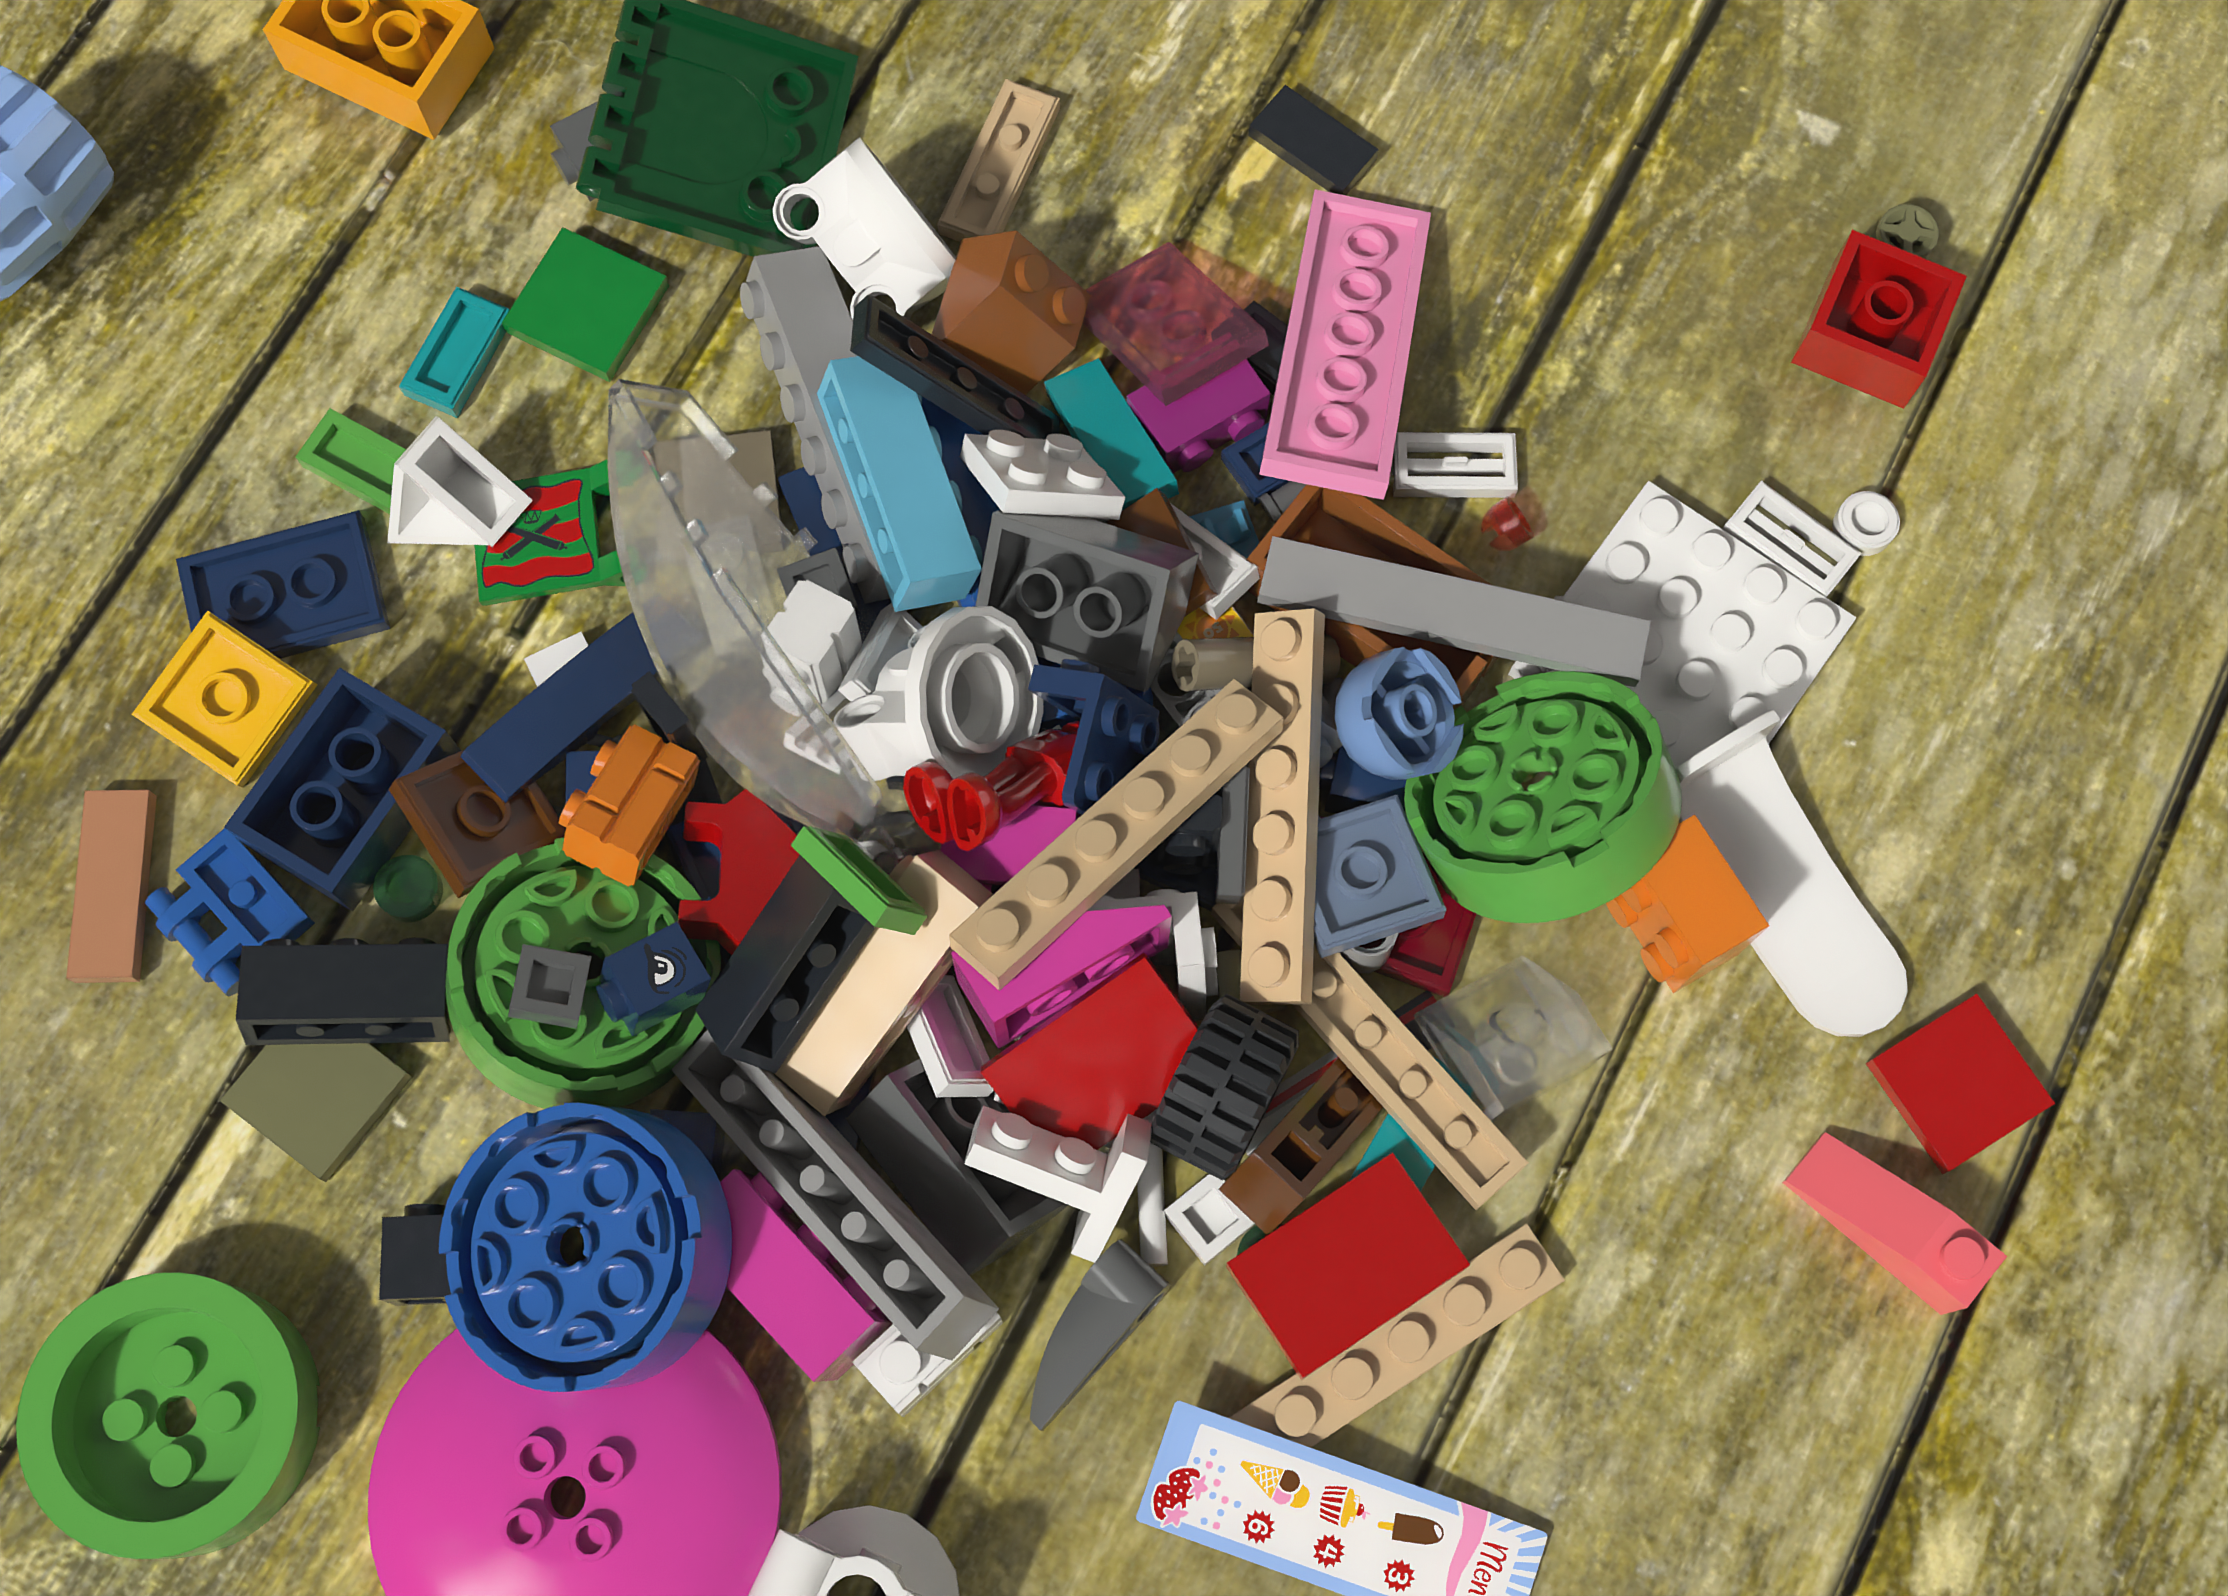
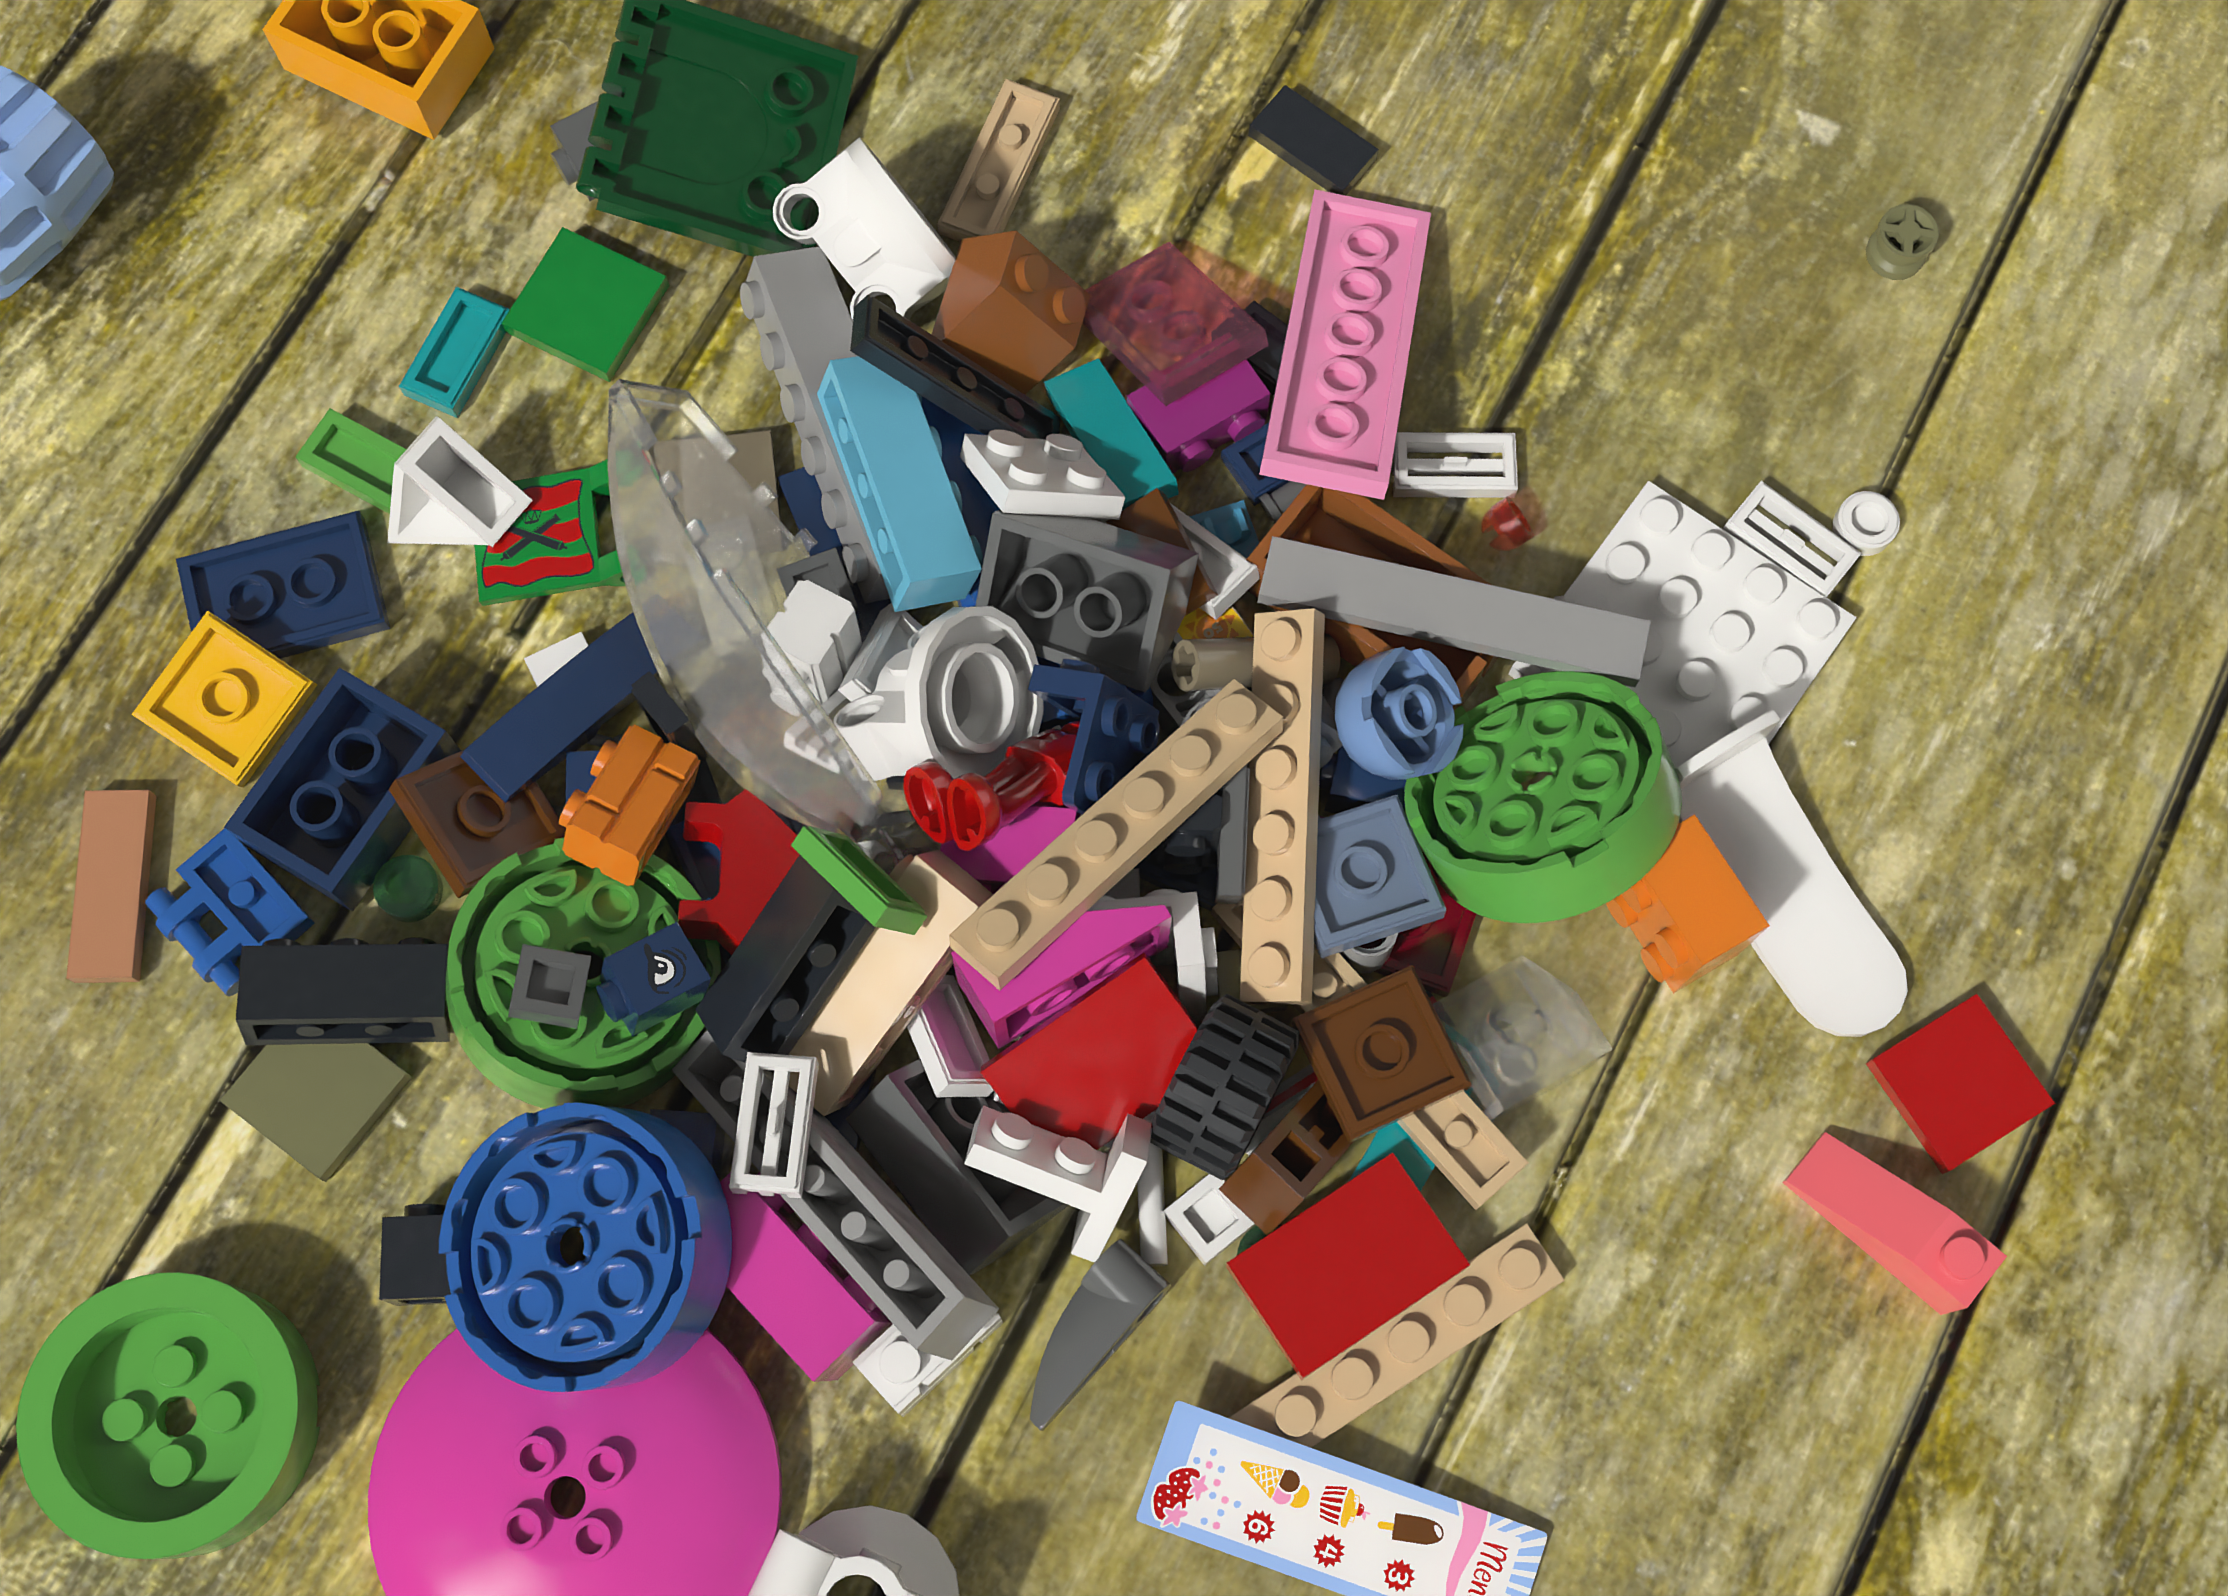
(768, 1182): none -> white tile
(1381, 1053): none -> reddish brown tile
(1879, 319): red brick -> none

